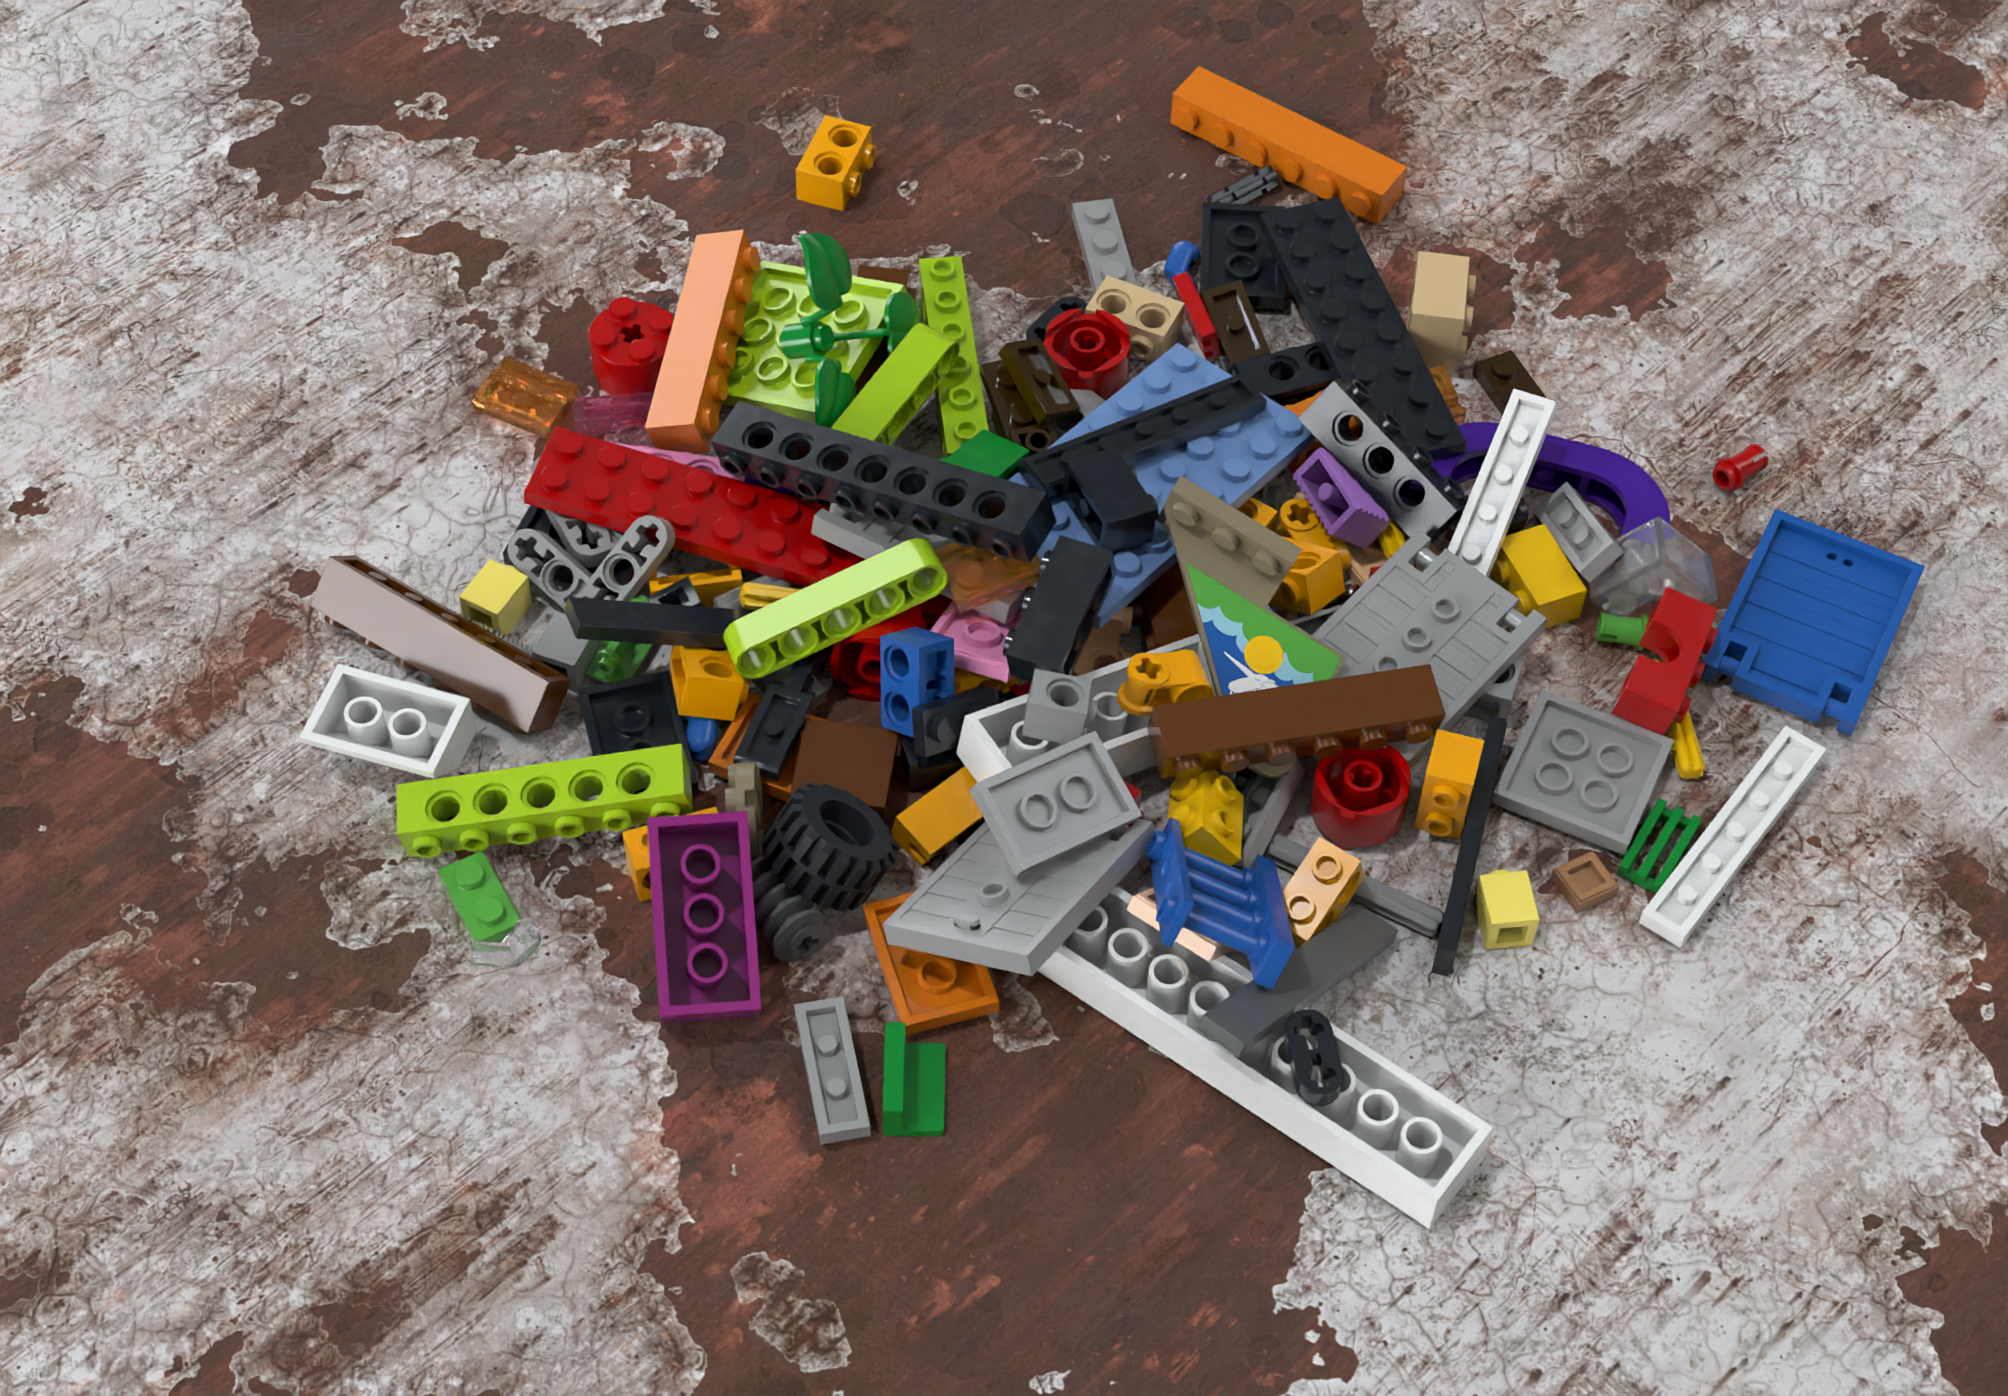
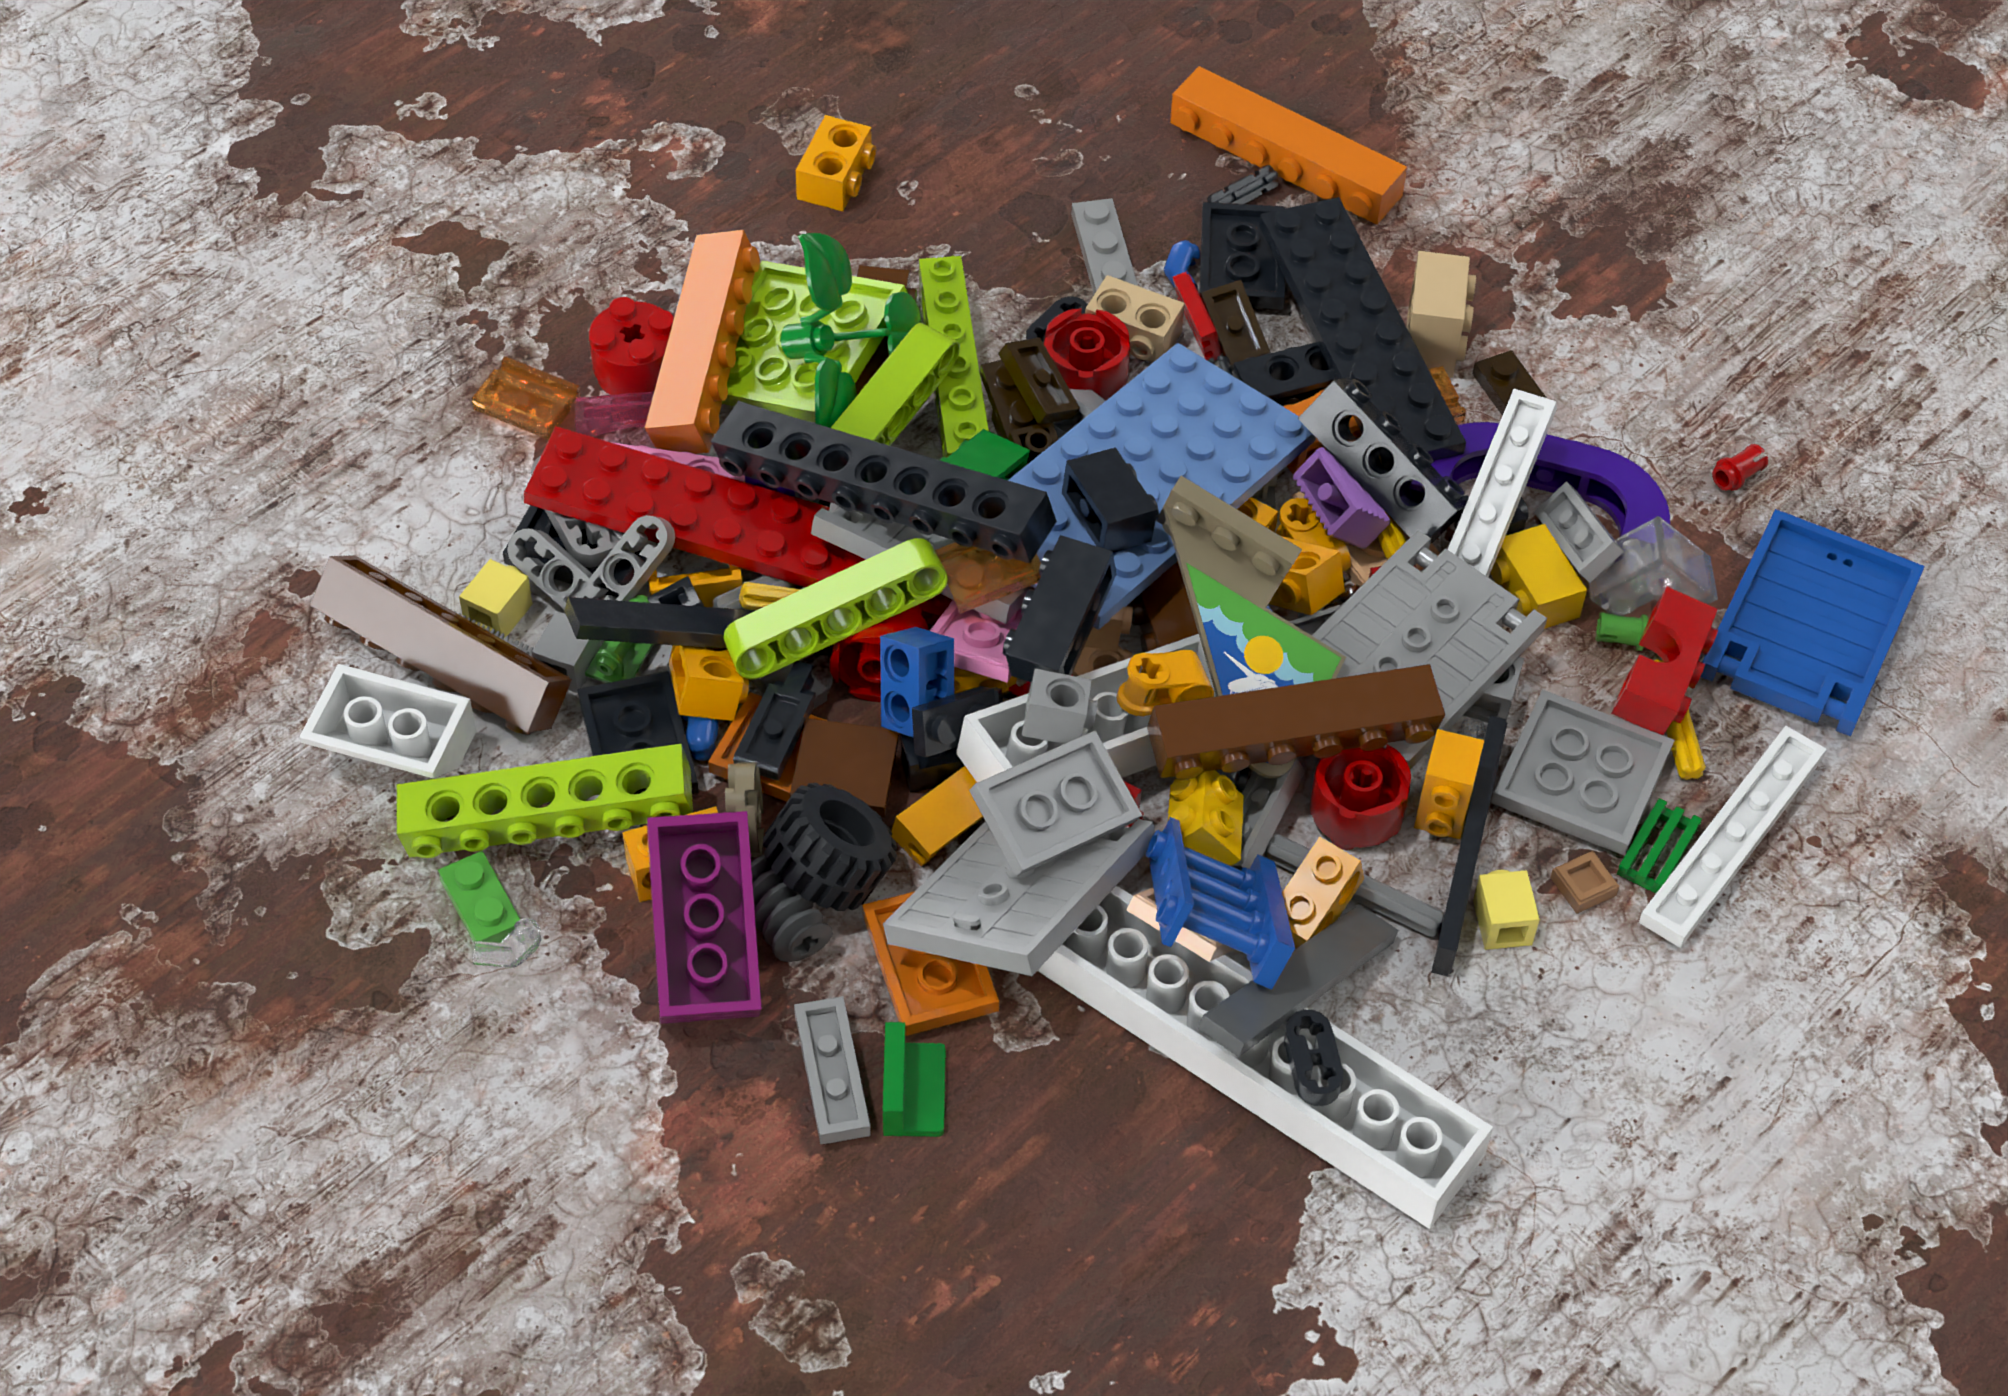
(1150, 430): black tile -> none

